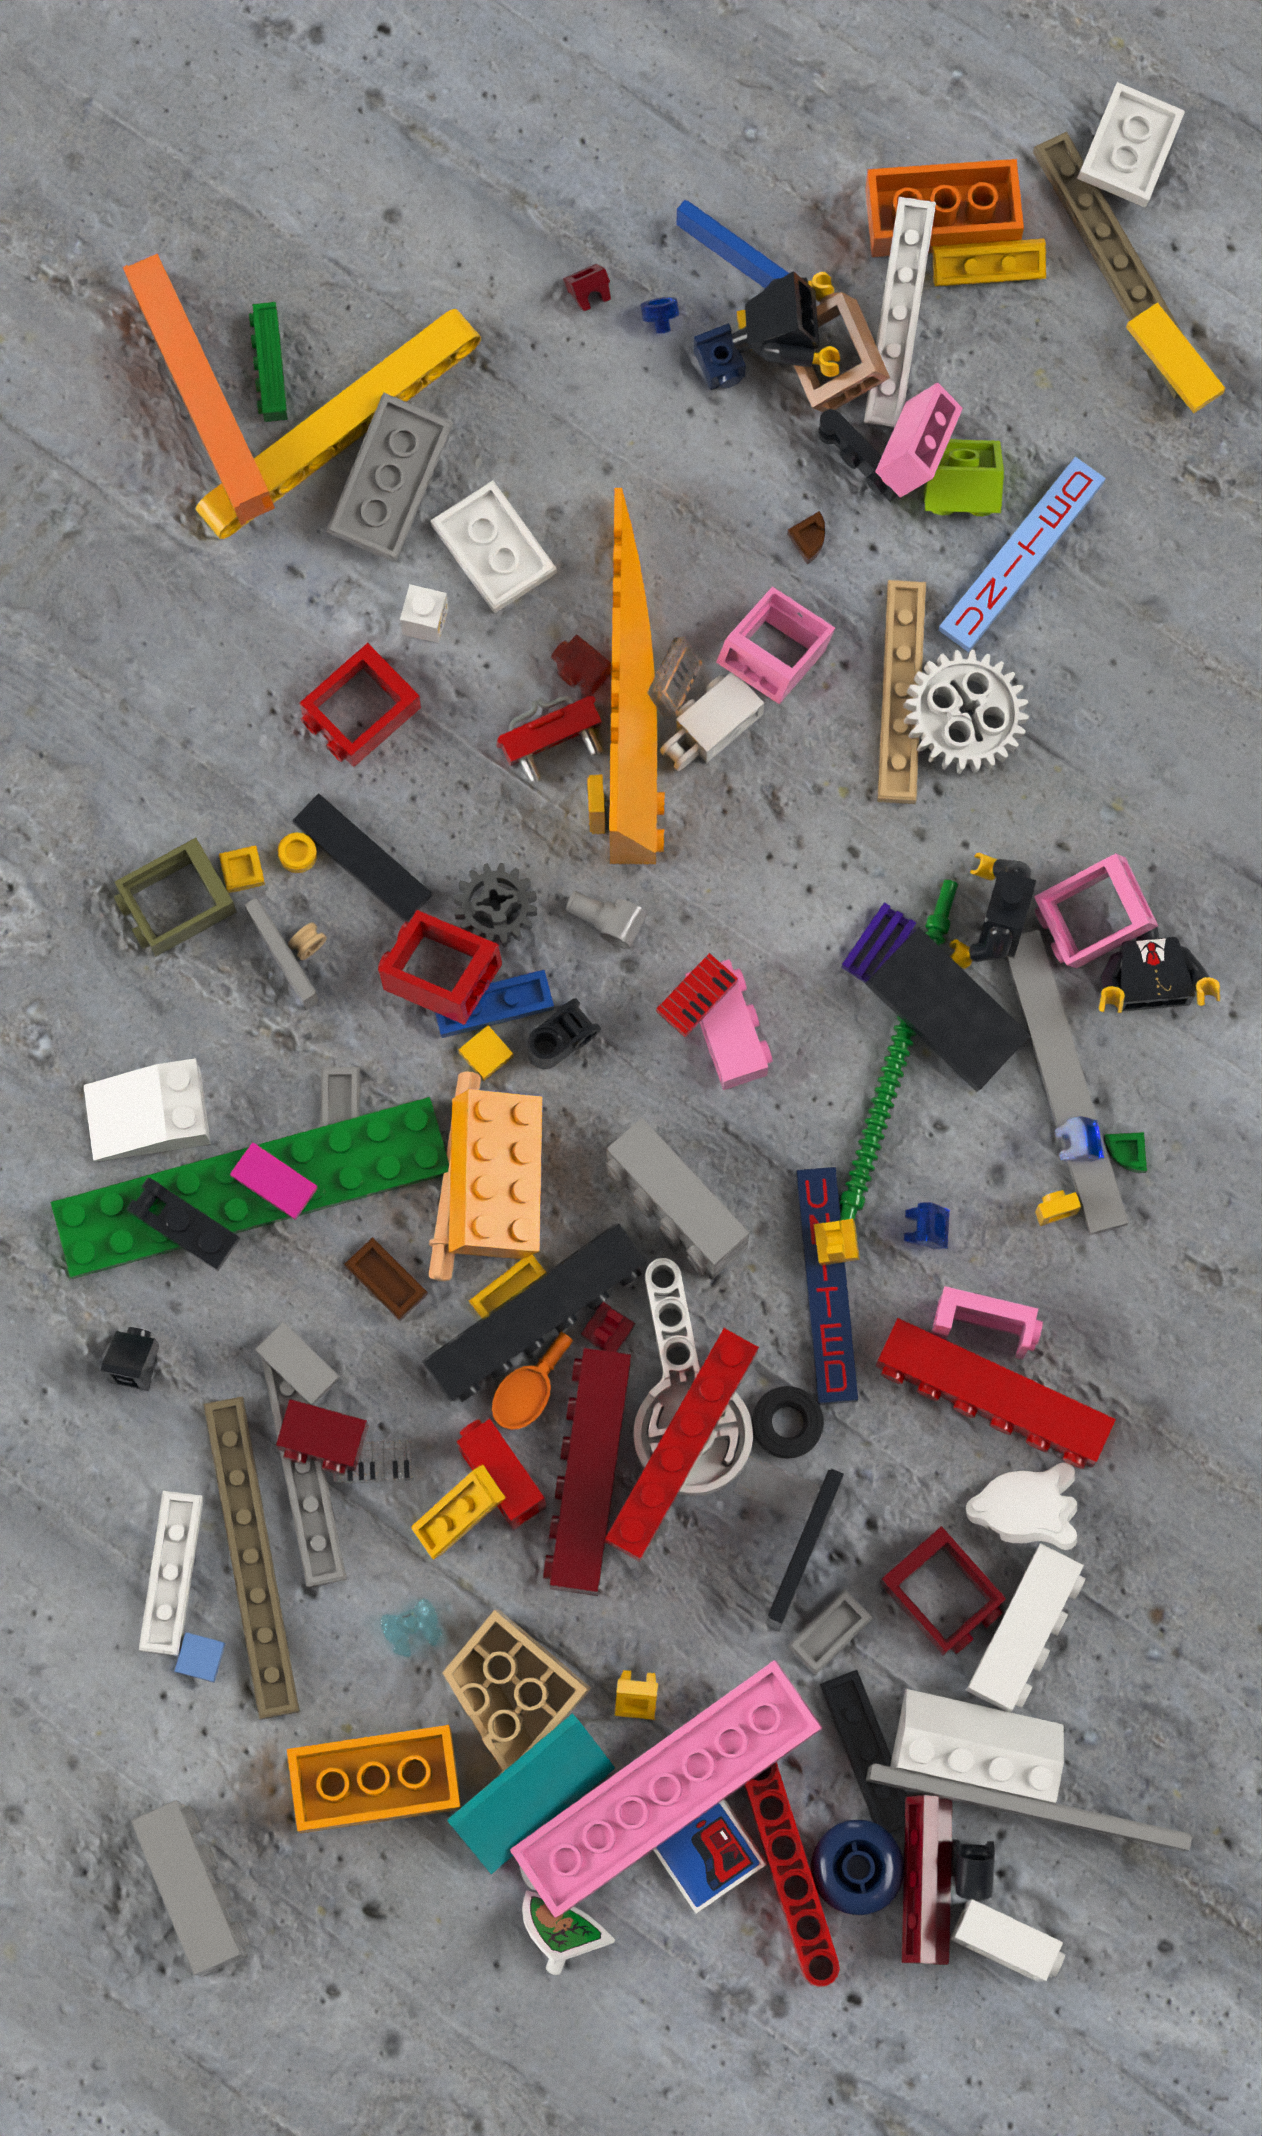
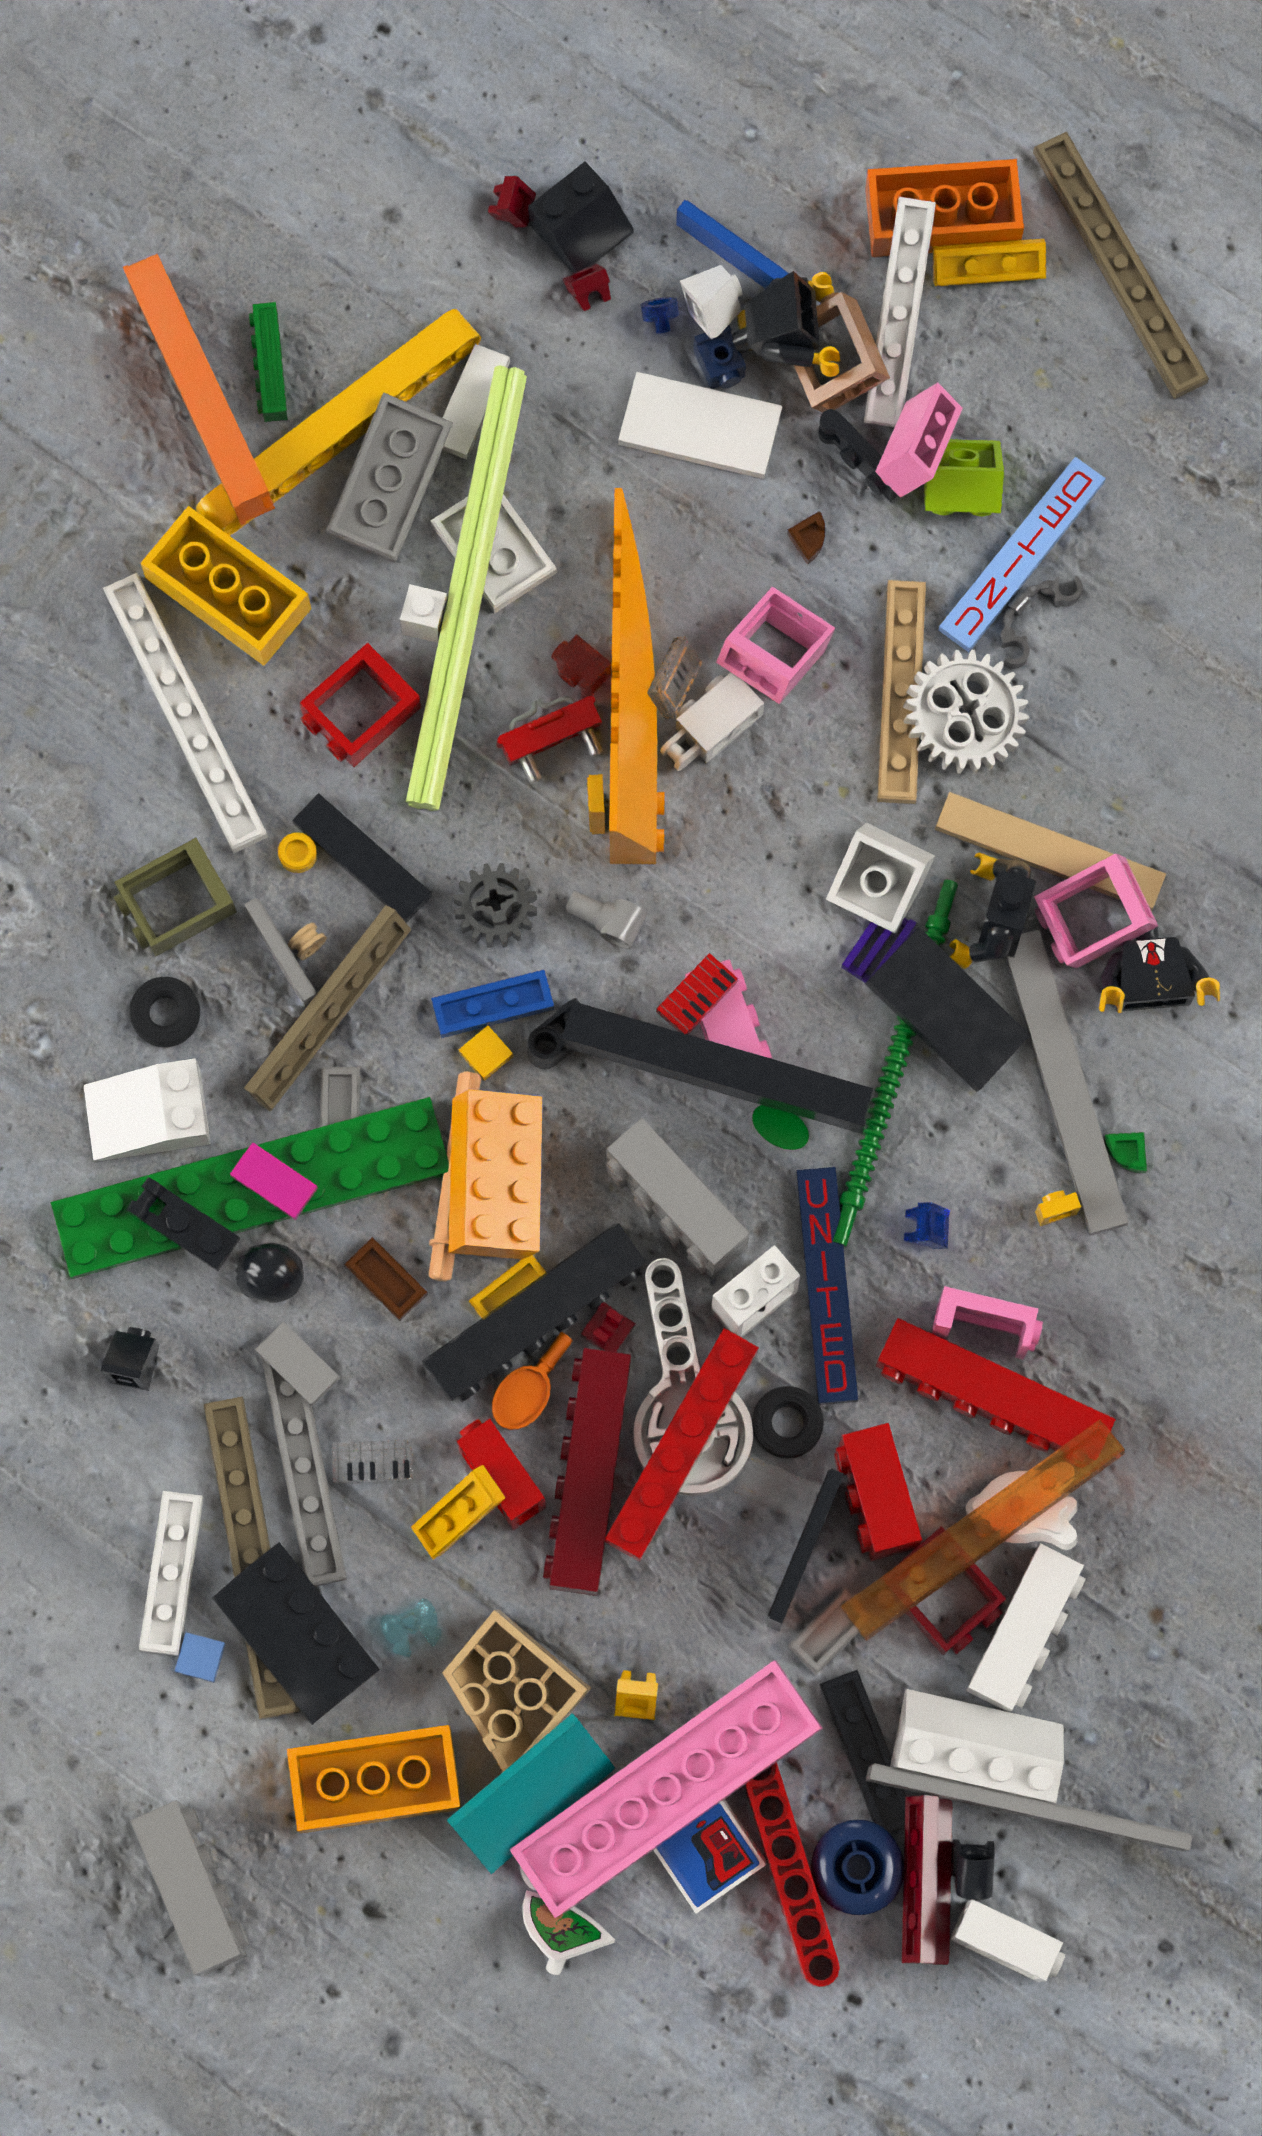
(164, 988): none -> black tyre
(185, 713): none -> white tile
(226, 585): none -> yellow brick
(241, 869): yellow tile -> none
(269, 1272): none -> black hair
(295, 1633): none -> black slope
(322, 1437): dark red brick -> none
(327, 1008): none -> dark tan tile
(466, 589): none -> yellowish green axle
(470, 400): none -> white tile
(472, 984): red window -> none
(513, 201): none -> dark red tile
(580, 219): none -> black slope
(700, 425): none -> white tile
(712, 299): none -> white slope
(716, 1067): none -> black tile
(763, 1283): none -> white window
(780, 1128): none -> green sticker
(836, 1242): yellow tile -> none
(877, 1492): none -> red brick
(880, 877): none -> white slope
(983, 1530): none -> clear orange tile
(1020, 602): none -> flat silver piece
(1035, 845): none -> tan tile
(1084, 1139): clear blue tile -> none
(1131, 144): white plate -> none
(1175, 357): yellow tile -> none

